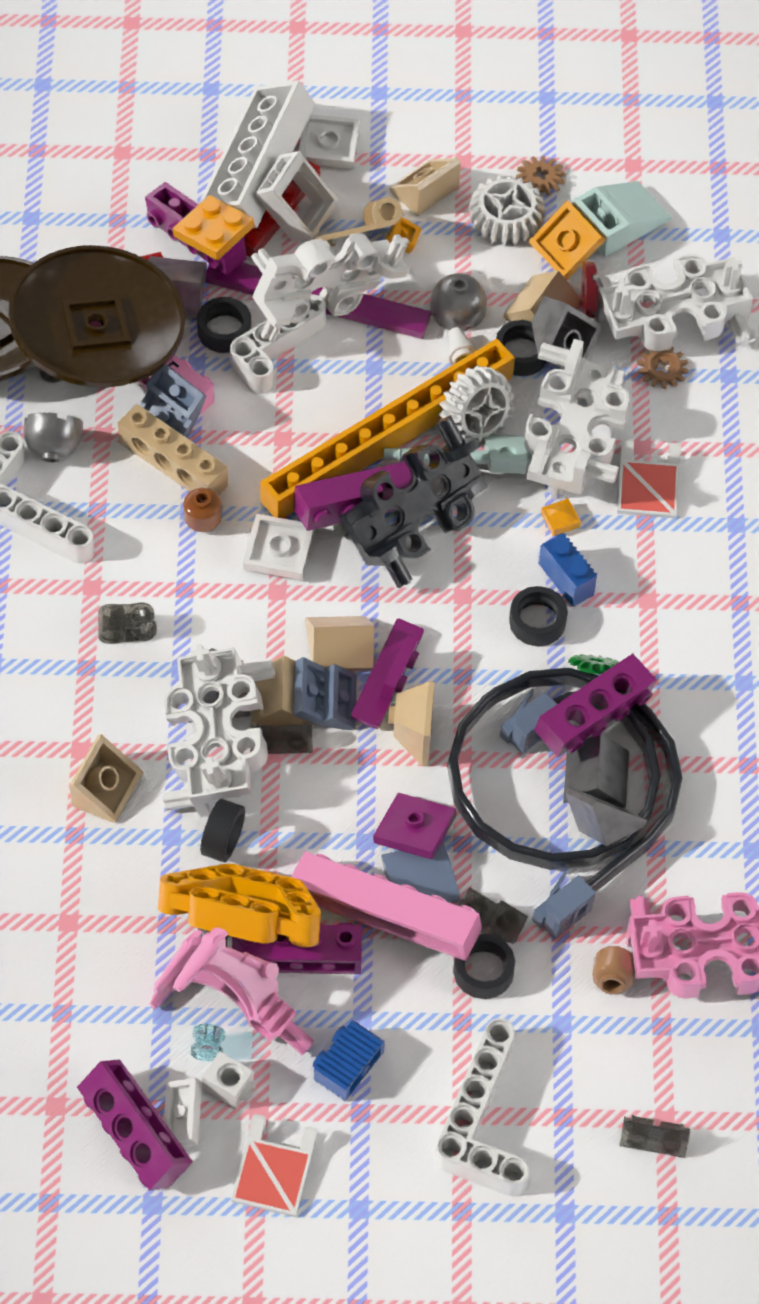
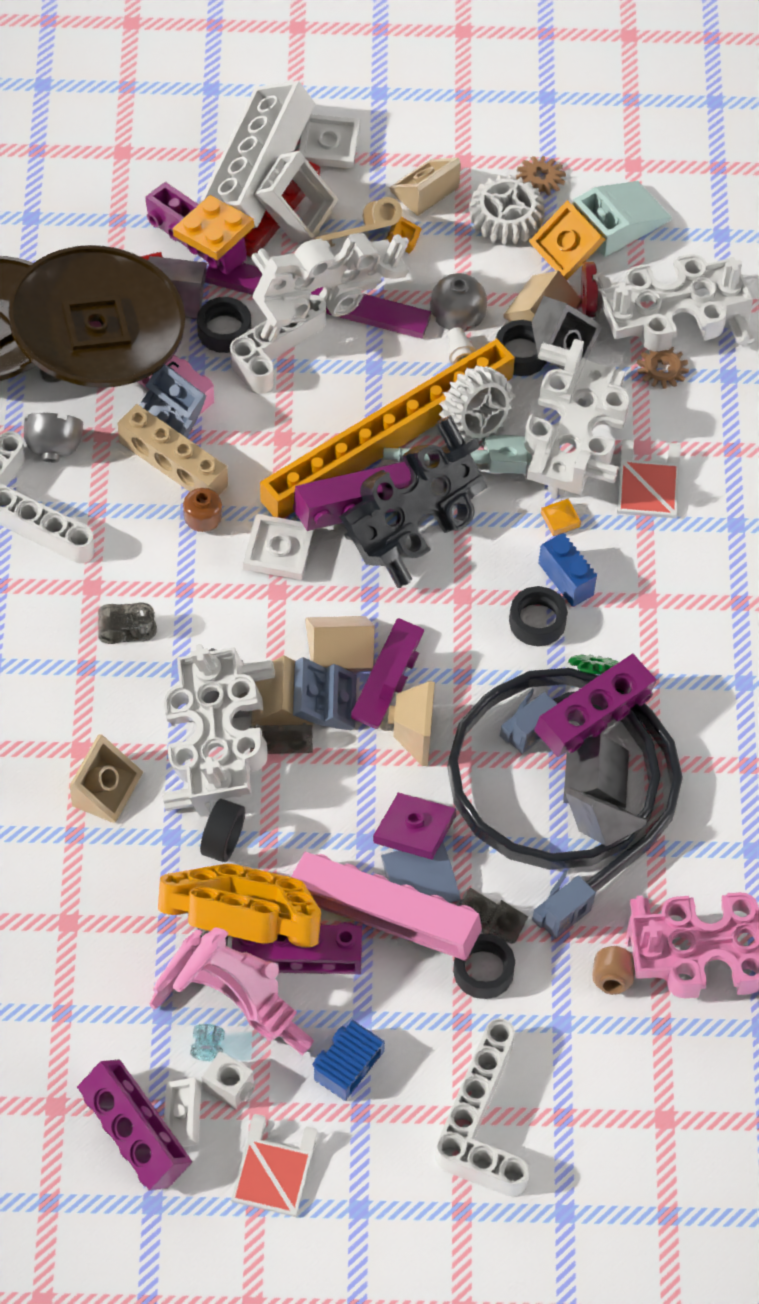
(664, 1139): clear smoke hinge -> none

